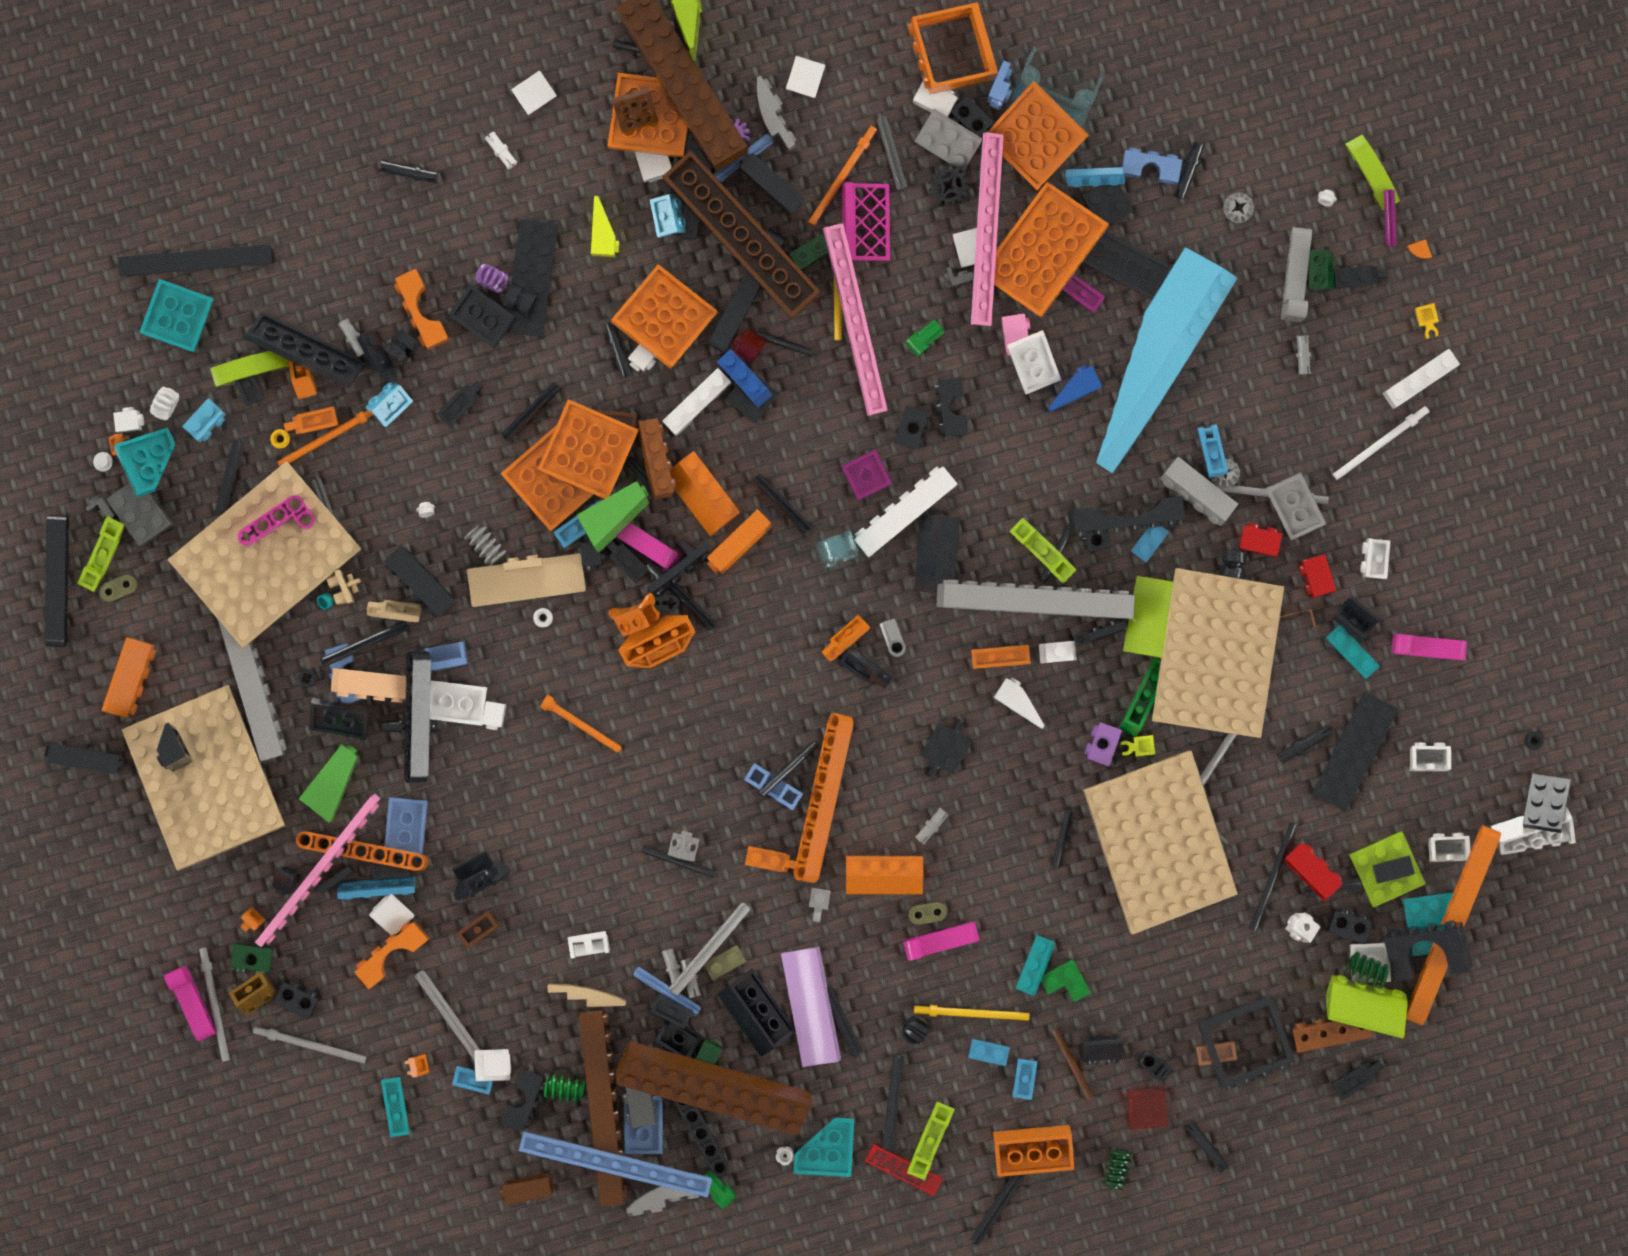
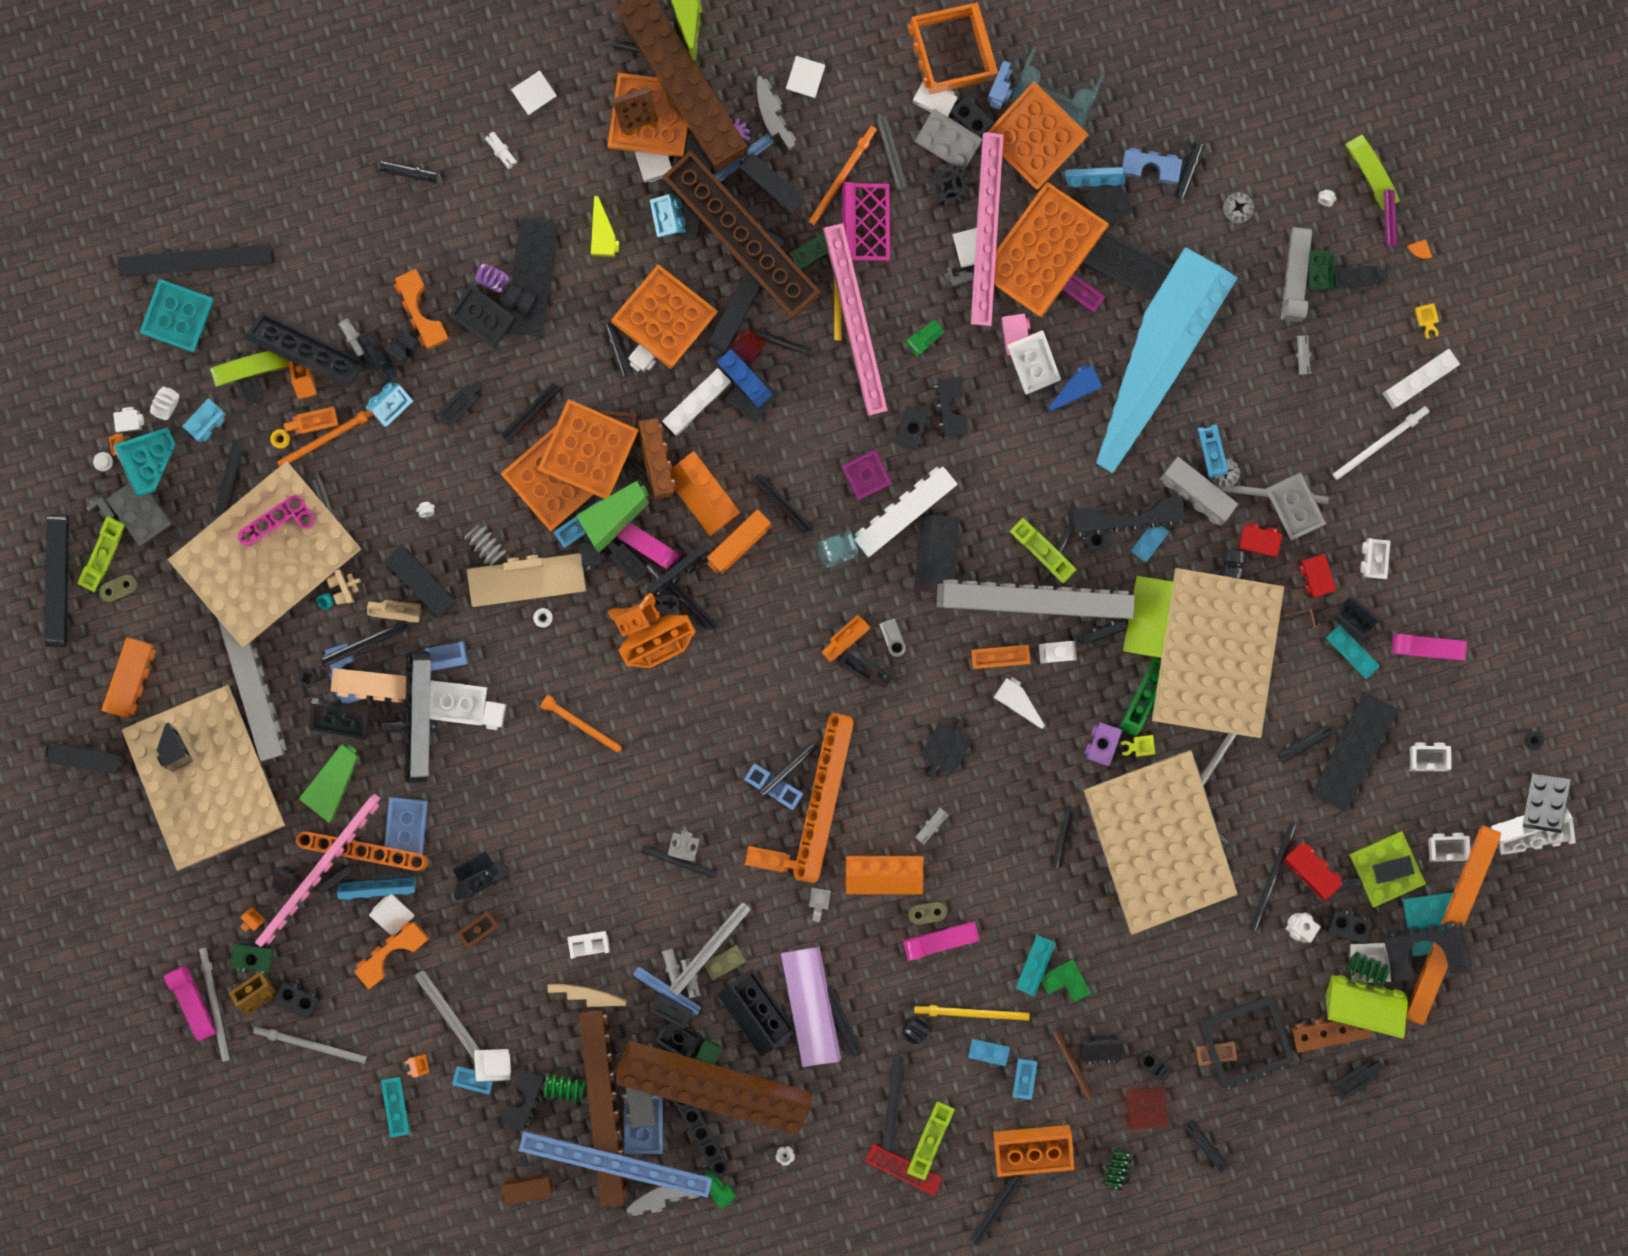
(828, 1151): teal plate -> none

